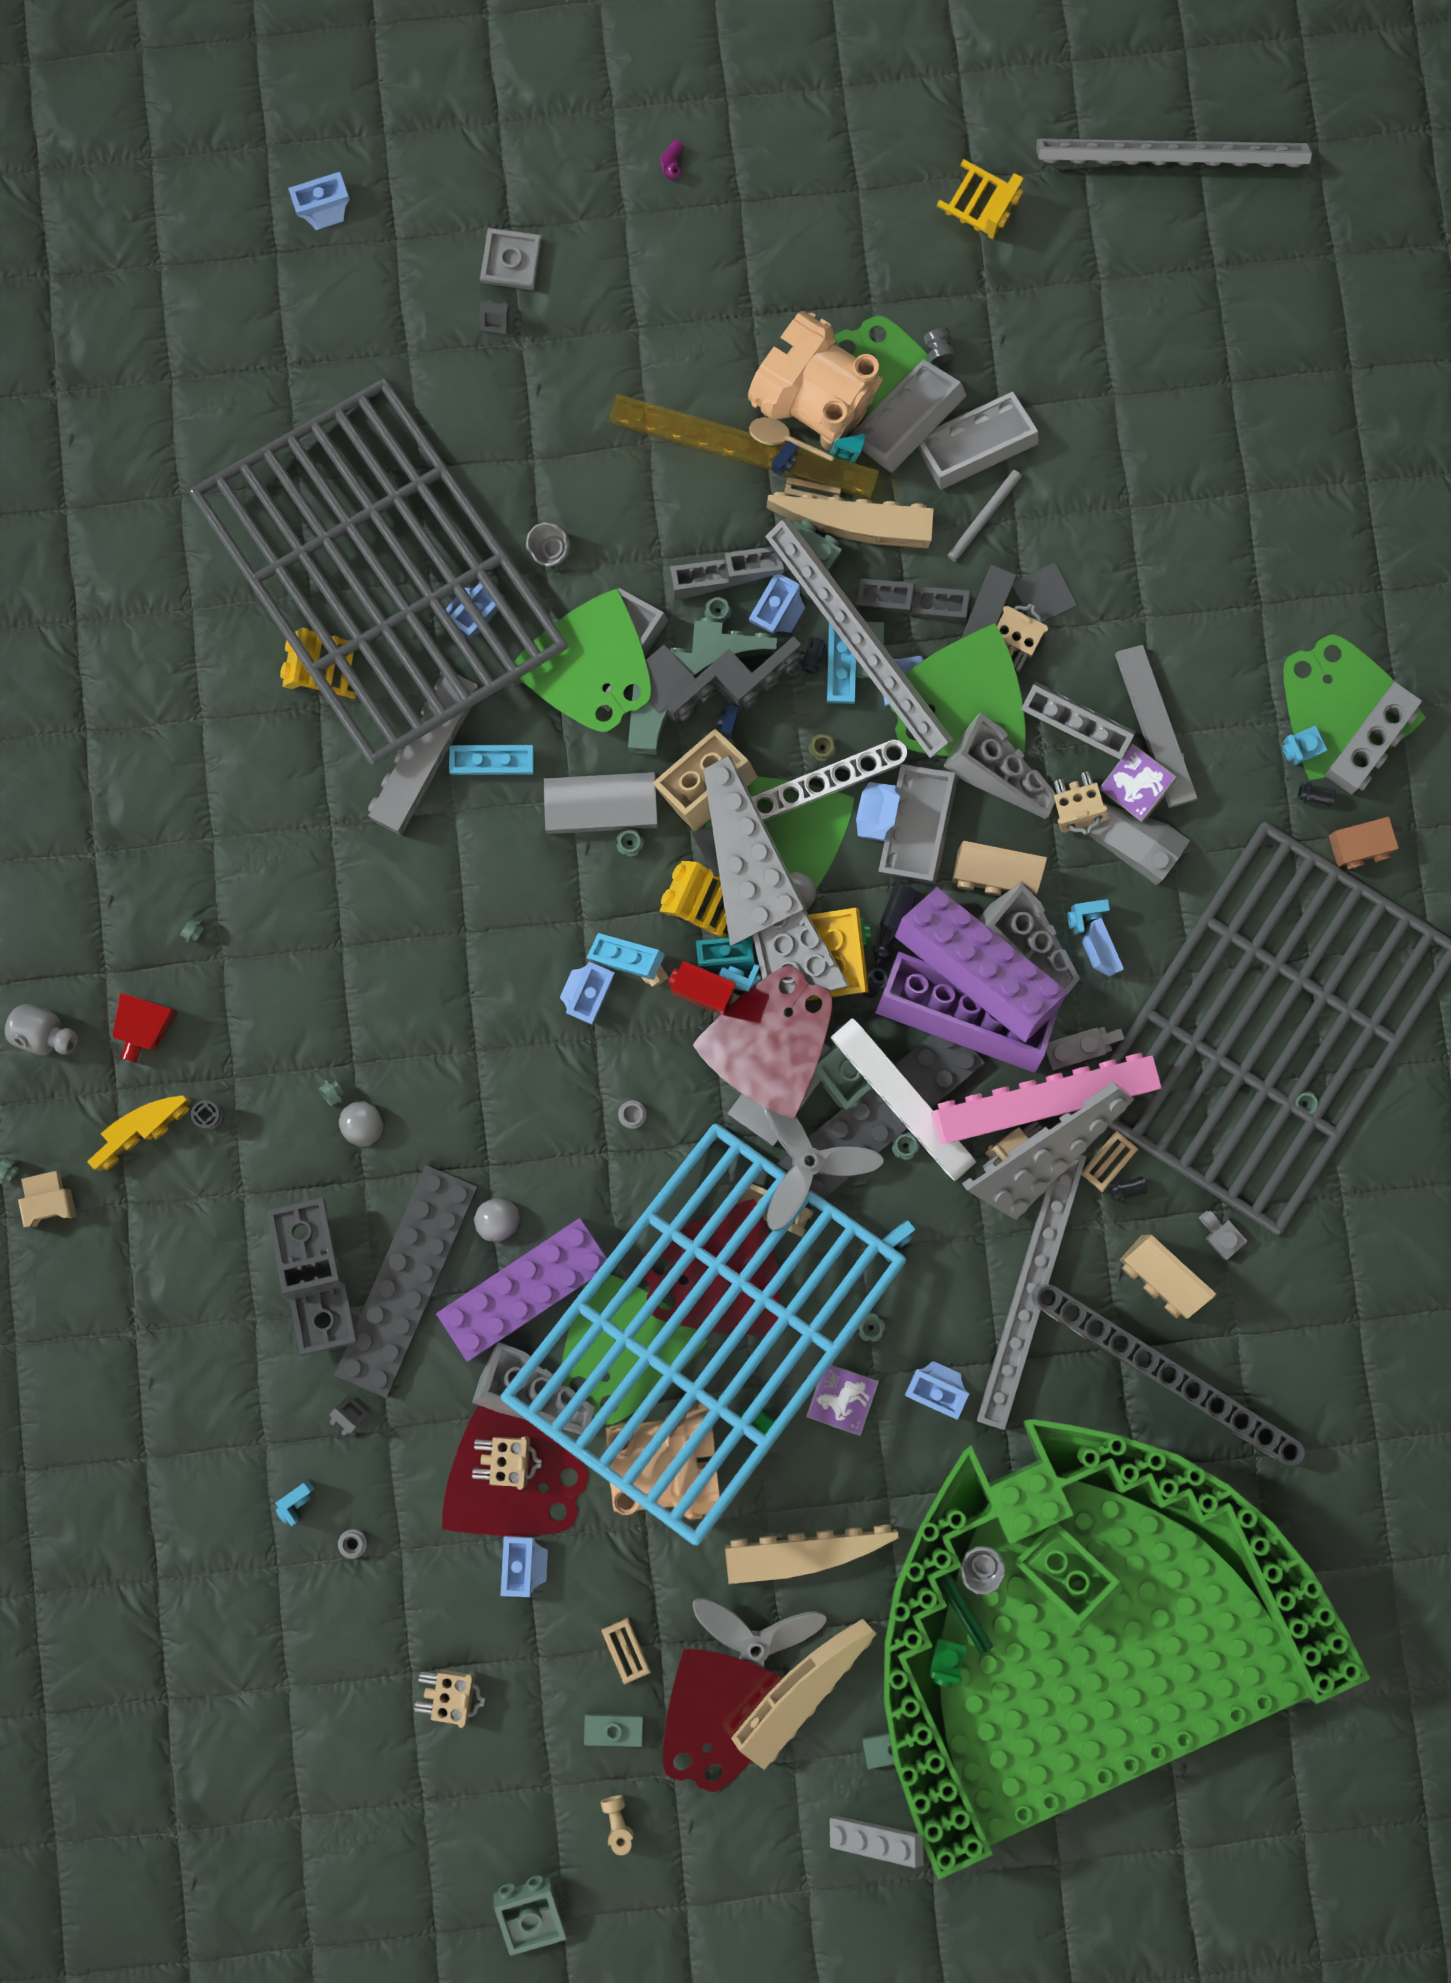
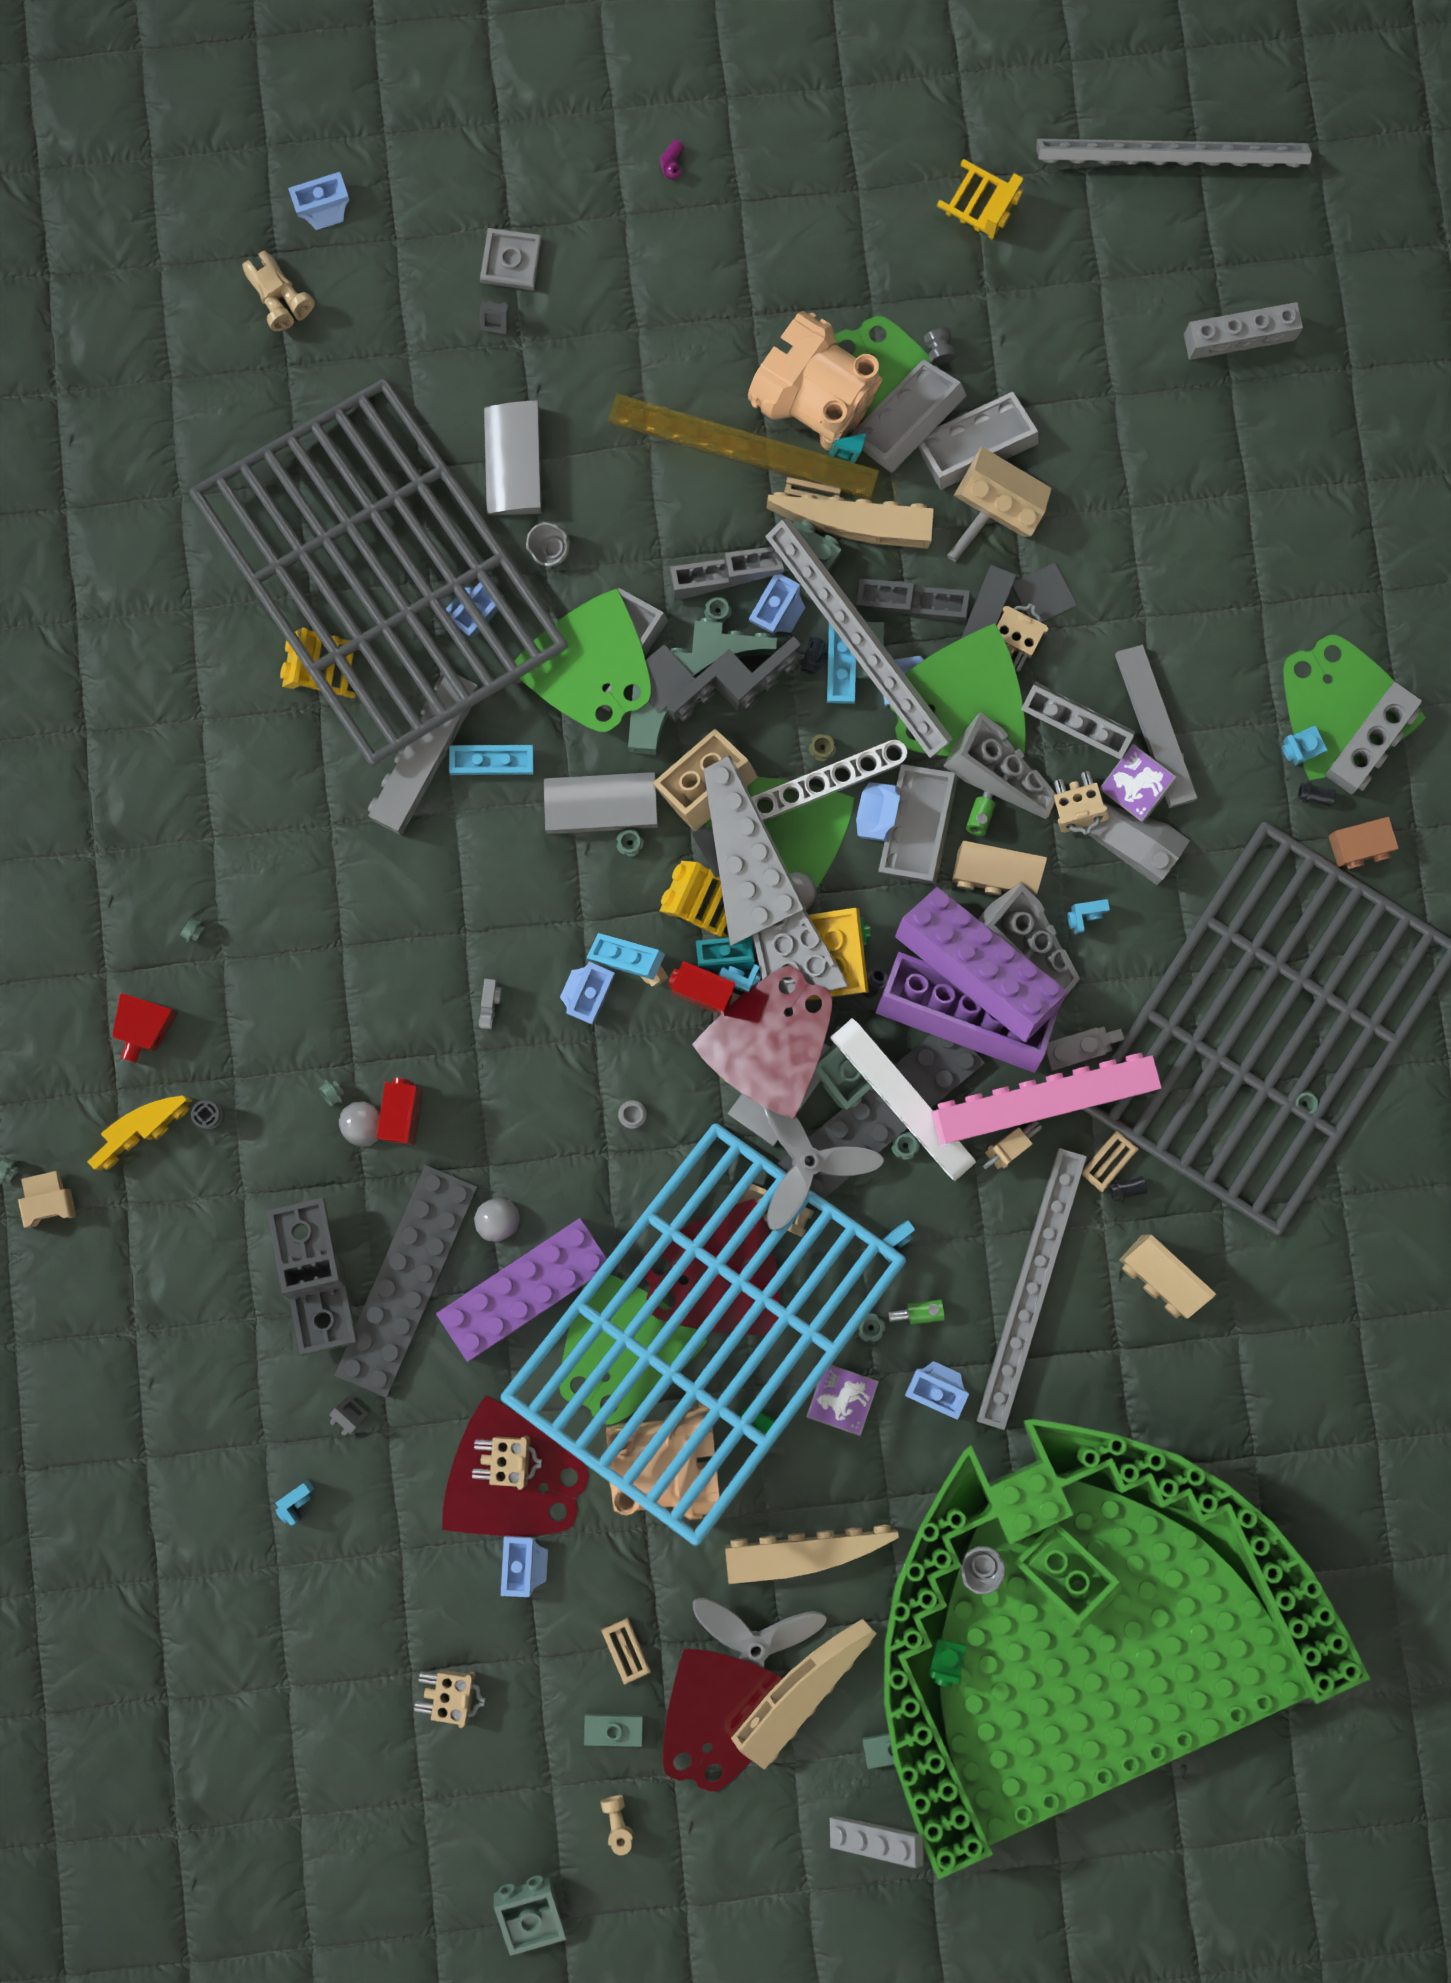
(38, 1031): light grey piece -> none
(272, 286): none -> tan piece
(343, 1545): light grey plate -> none
(399, 1112): none -> red piece
(490, 996): none -> light grey plate
(501, 1370): light grey wedge -> none
(513, 458): none -> light grey slope
(727, 721): dark blue plate -> none
(776, 433): tan piece -> none
(785, 459): dark blue plate -> none
(898, 905): black wheel -> none
(920, 1312): none -> bright green piece
(965, 1613): dark green axle -> none
(981, 814): none -> bright green piece
(1004, 493): none -> tan slope
(1047, 1154): light grey wing -> none
(1101, 949): light blue slope -> none
(1181, 1377): dark grey beam -> none
(1223, 1236): light grey plate -> none
(1243, 331): none -> light grey brick

